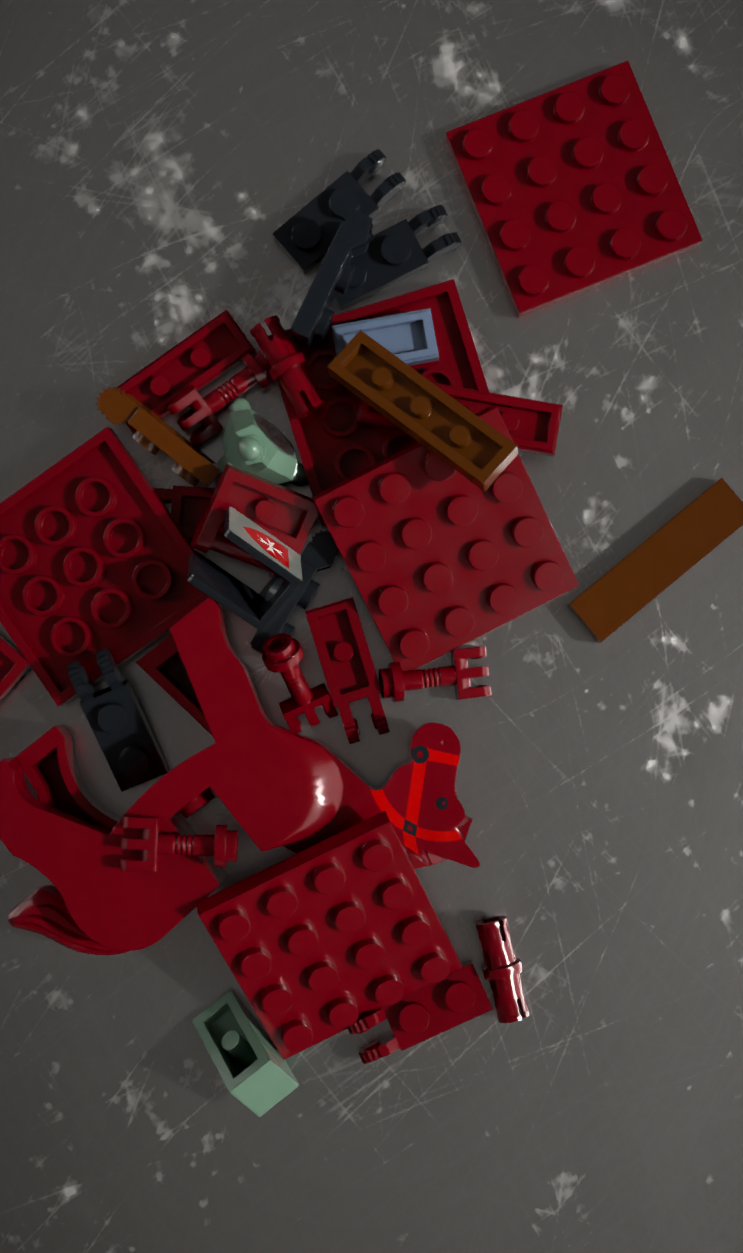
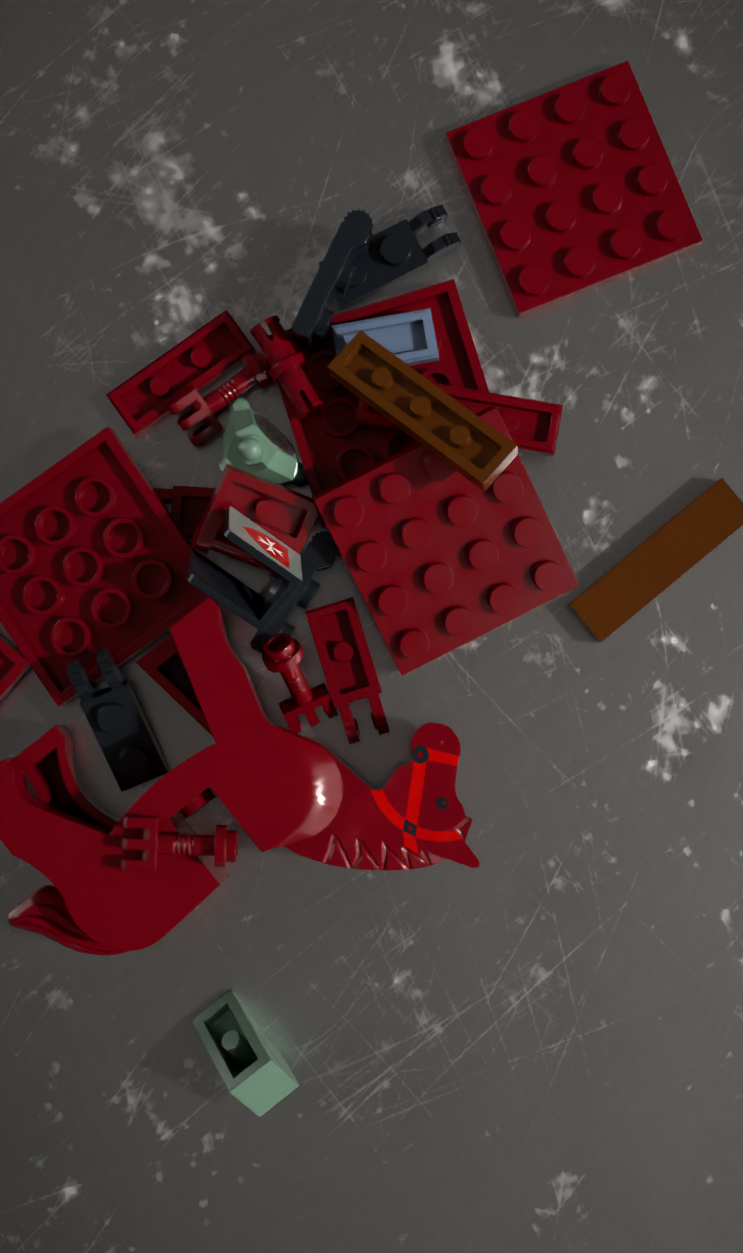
(157, 435): reddish brown hinge -> none
(313, 228): black hinge -> none
(330, 935): dark red plate -> none
(395, 681): dark red hinge -> none
(426, 1013): dark red hinge -> none
(502, 969): dark red pin -> none

